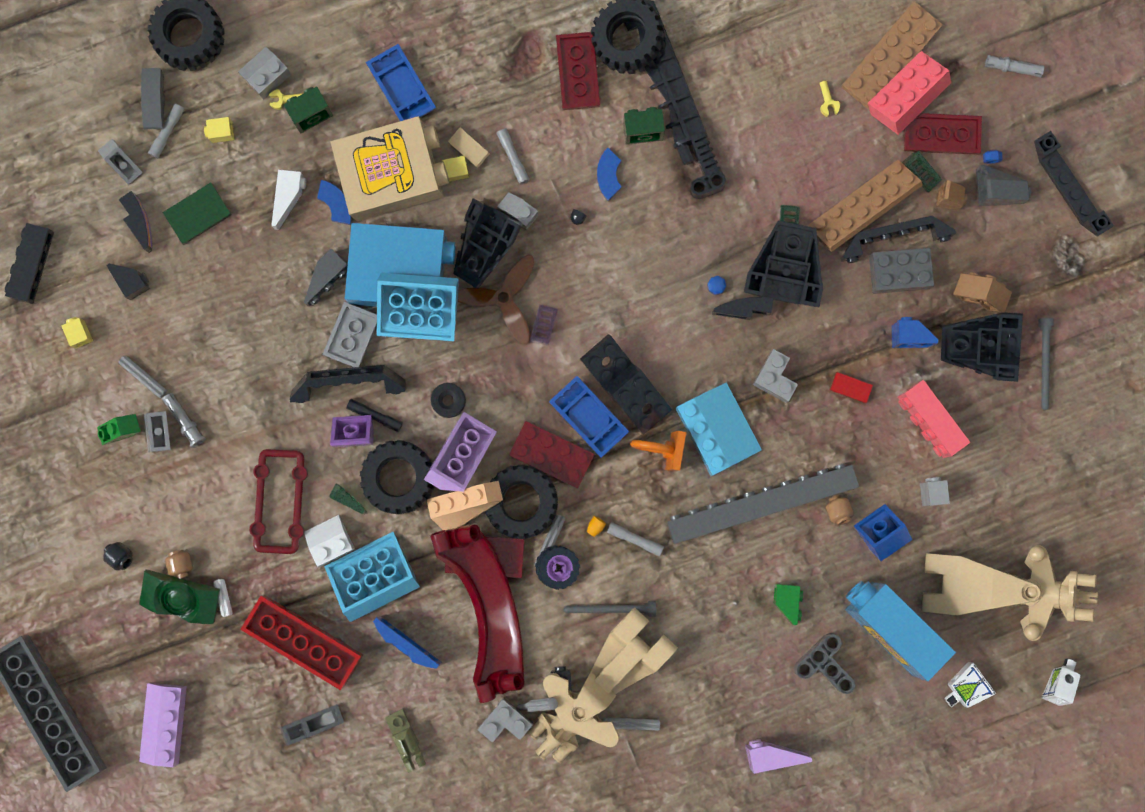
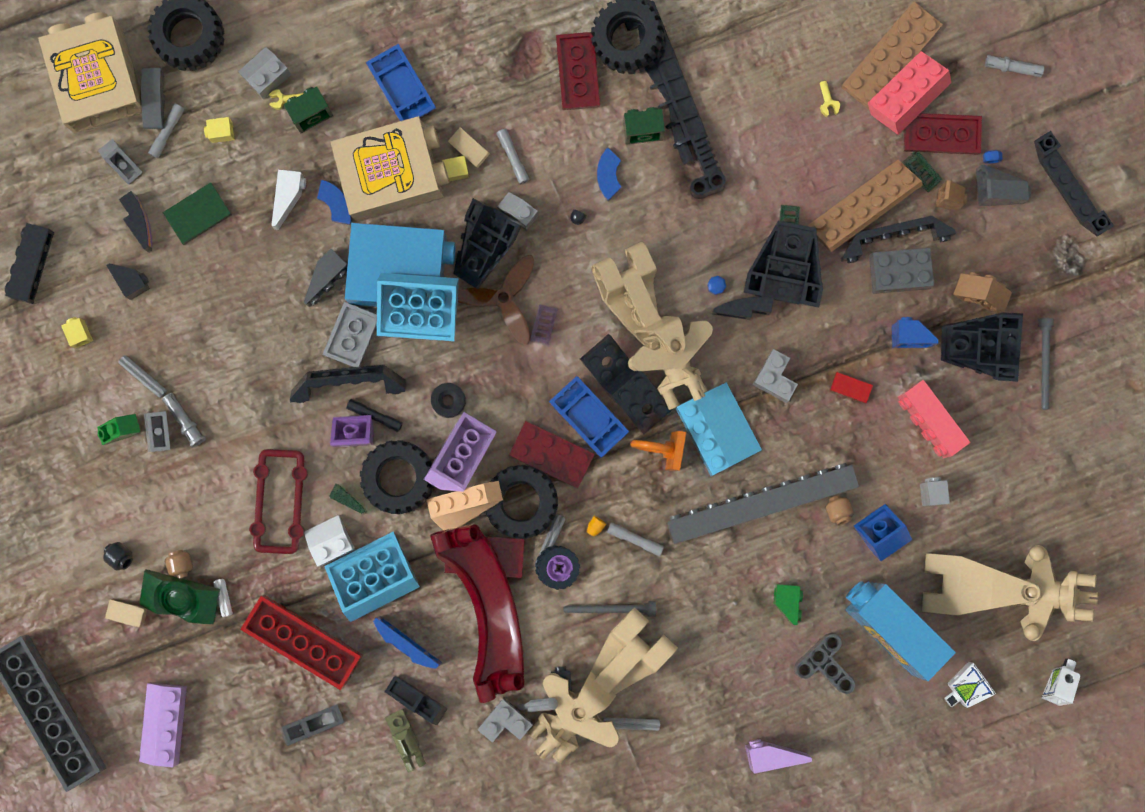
(91, 72): none -> tan brick
(126, 613): none -> tan slope
(416, 700): none -> black slope
(666, 346): none -> tan piece

